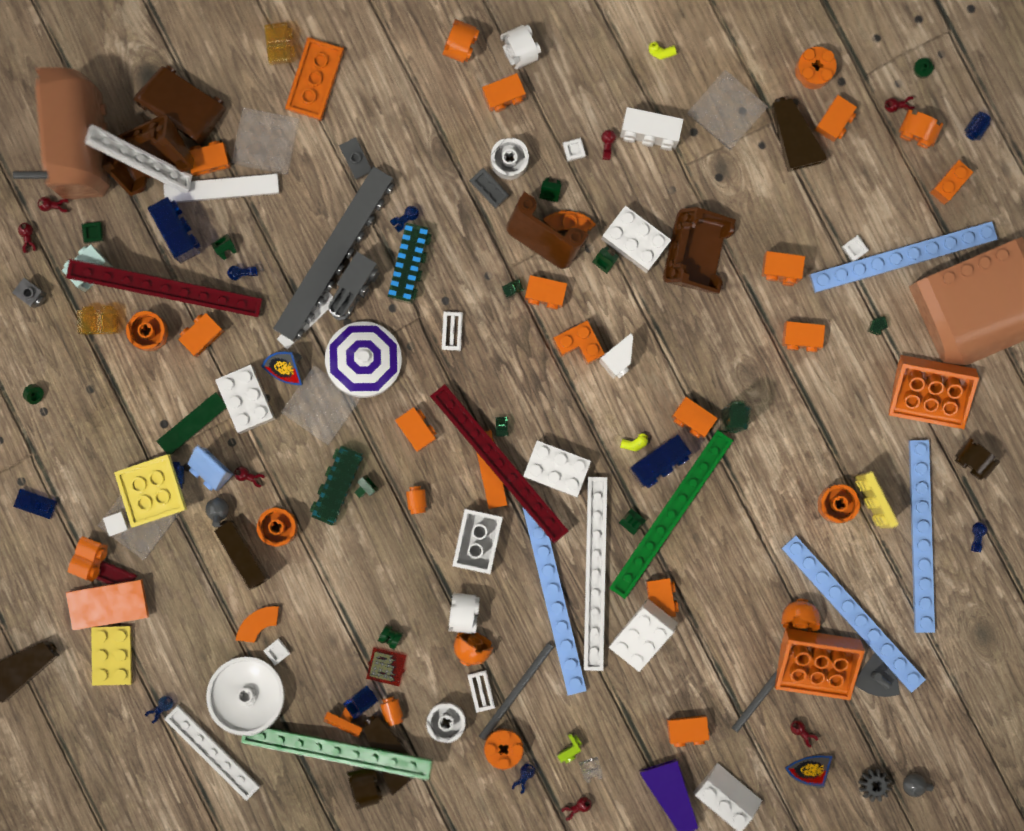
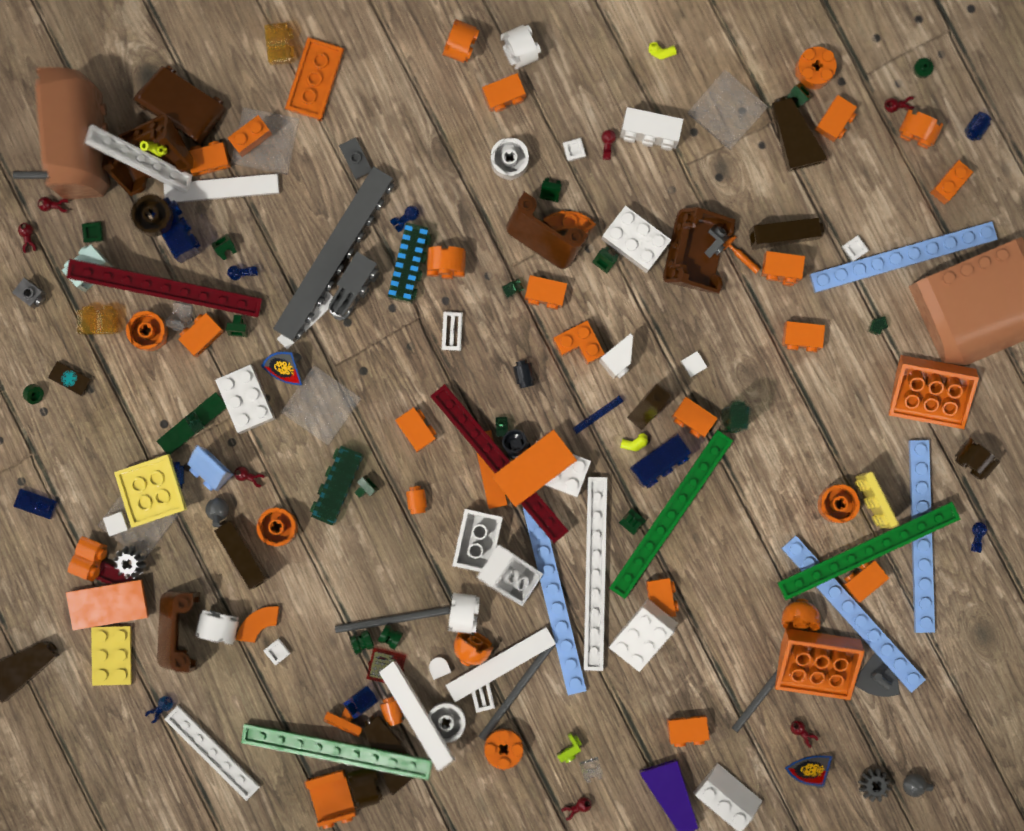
(69, 378): none -> dark brown tile
(124, 557): none -> dark grey gear
(143, 209): none -> dark brown brick
(154, 148): none -> neon yellow arm
(168, 654): none -> reddish brown windscreen
(180, 317): none -> clear bracket
(194, 422): none -> clear green piece
(217, 627): none -> white brick
(237, 328): none -> dark green tile
(245, 696): white dish -> none
(250, 136): none -> orange brick
(331, 798): none -> orange panel
(361, 642): none -> dark green wheel
(363, 359): dish -> none
(392, 619): none -> dark grey piece
(417, 716): none -> white tile
(439, 667): none -> white tile
(446, 262): none -> orange brick
(489, 188): dark grey plate -> none
(500, 664): none -> white tile
(510, 575): none -> white brick
(515, 443): none -> black wheel
(524, 374): none -> black brick
(526, 774): clear blue arm -> none
(534, 468): none -> orange tile
(597, 415): none -> clear blue bar
(649, 406): none -> dark brown slope
(694, 364): none -> white tile
(720, 236): none -> dark grey bracket
(740, 255): none -> orange piece
(785, 233): none -> dark brown slope
(801, 93): none -> dark green tile
(865, 580): none -> orange brick
(868, 551): none -> green plate

